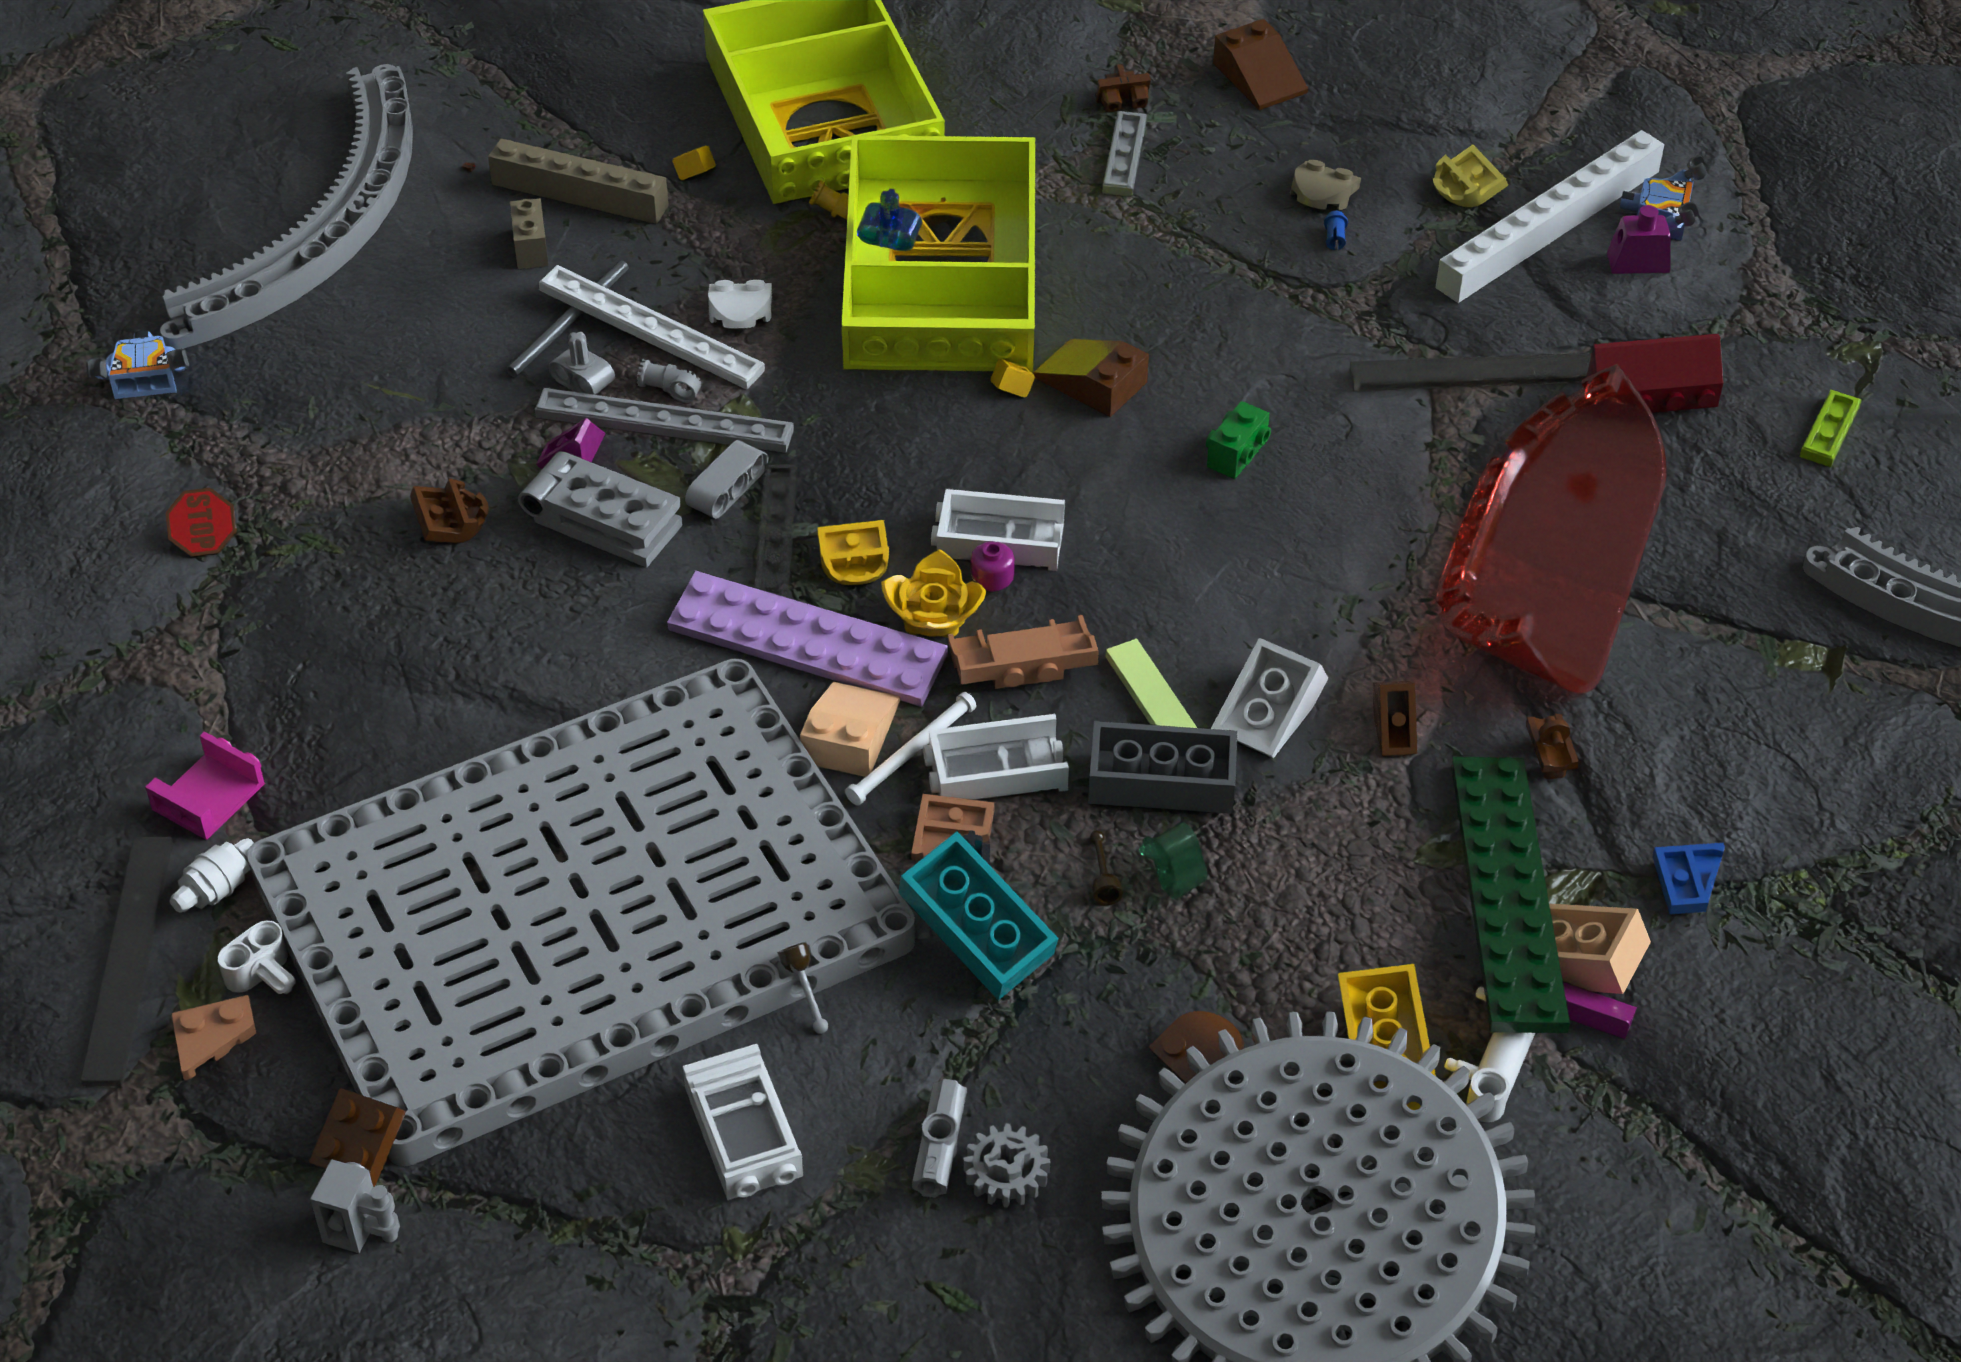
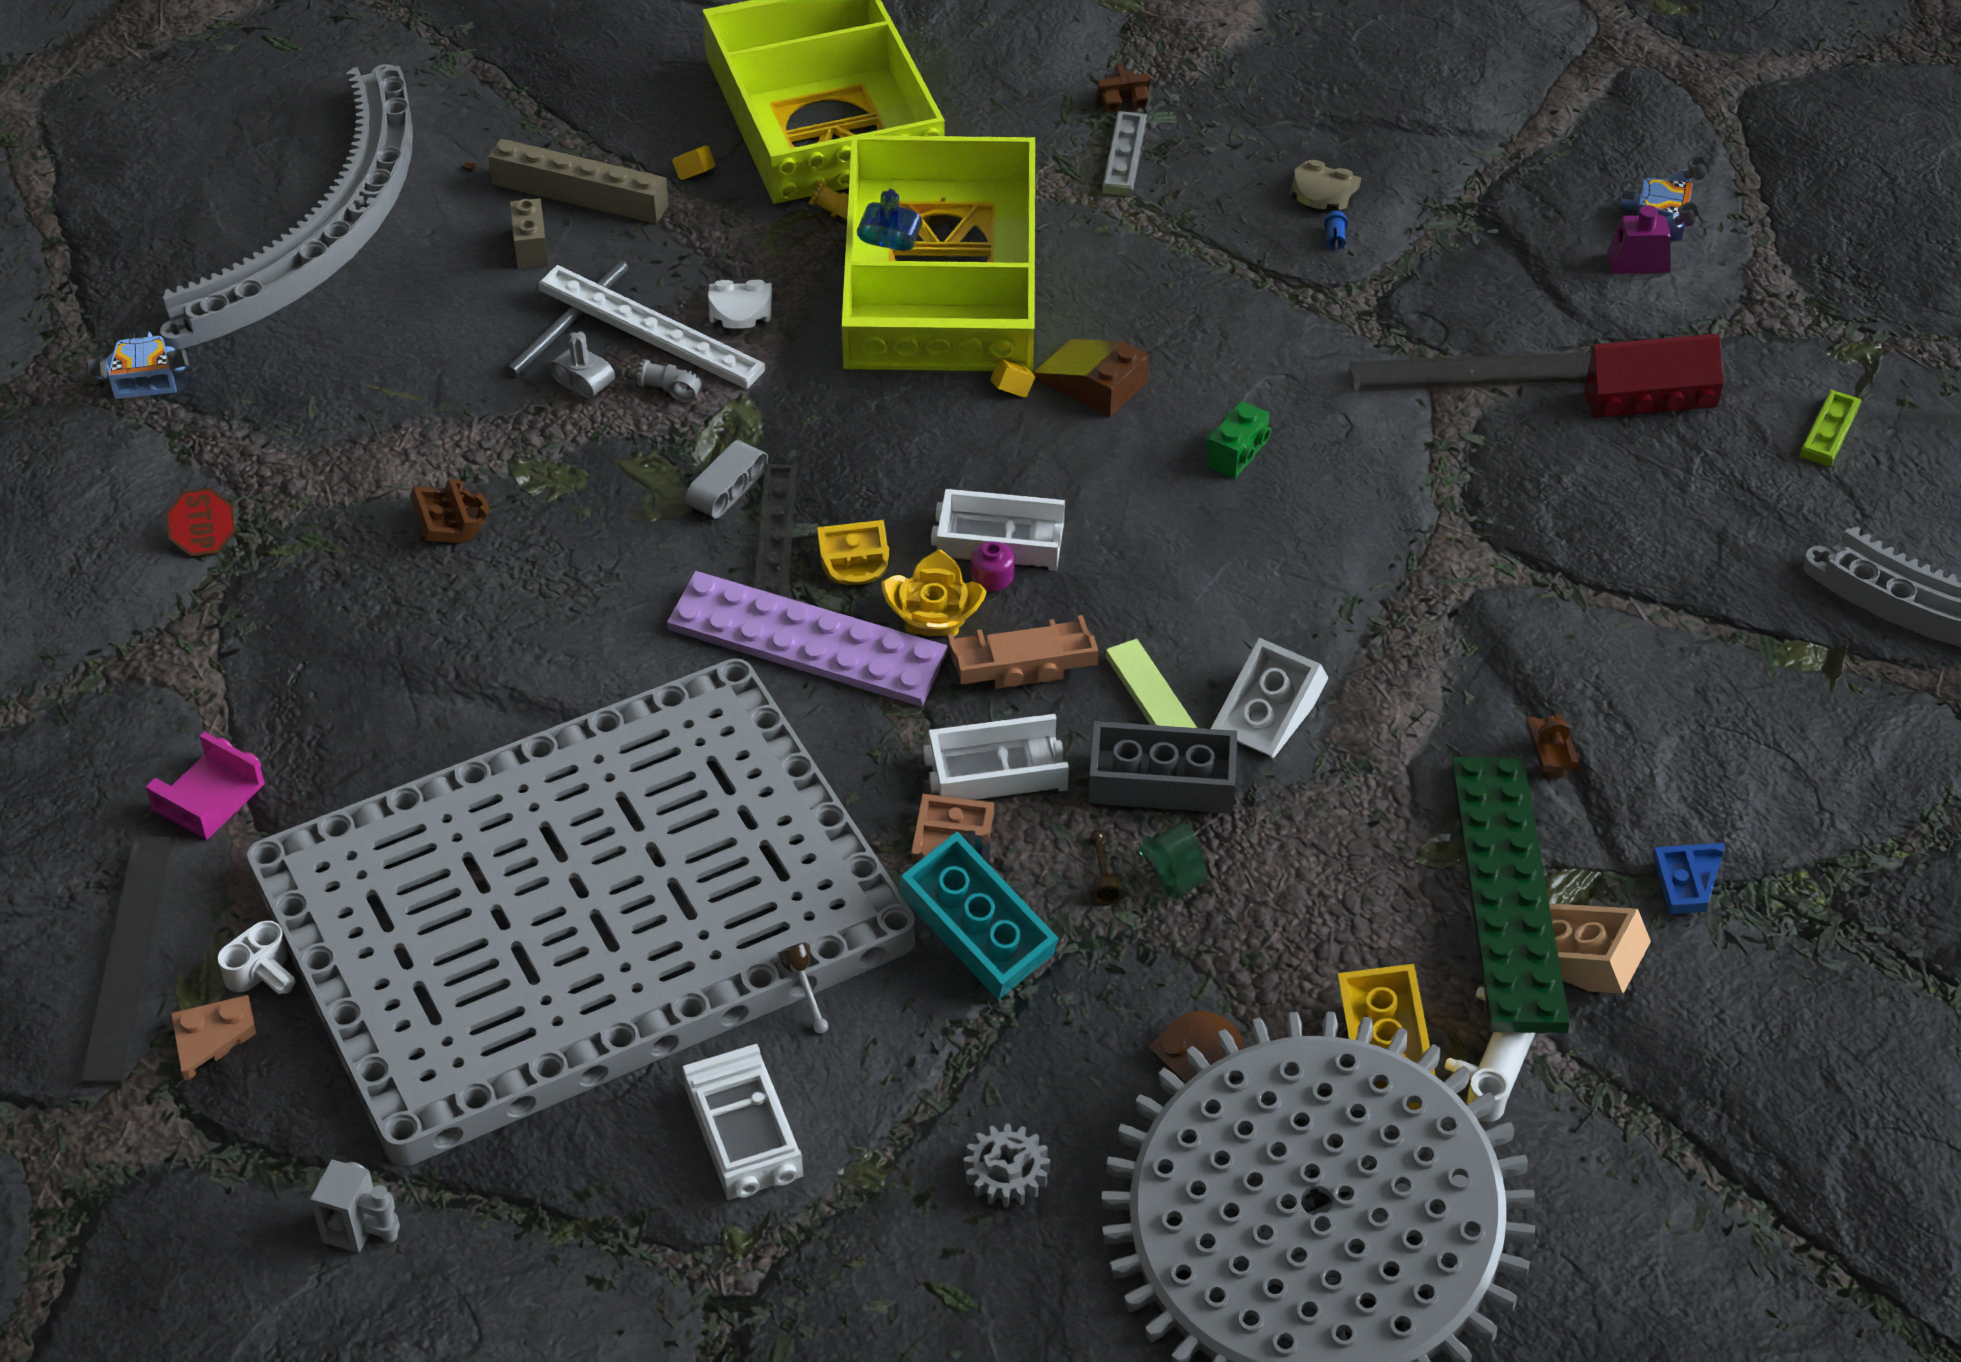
(212, 876): white piece -> none
(358, 1132): reddish brown plate -> none
(579, 440): magenta slope -> none
(602, 508): light grey hinge -> none
(664, 419): light grey tile -> none
(848, 728): light nougat slope -> none
(857, 793): white bar -> none
(936, 1154): light grey piece -> none
(1258, 64): reddish brown slope -> none
(1395, 717): reddish brown slope -> none
(1468, 178): light yellow slope -> none
(1548, 216): white brick -> none
(1558, 534): clear red windscreen -> none
(1598, 1011): magenta slope -> none

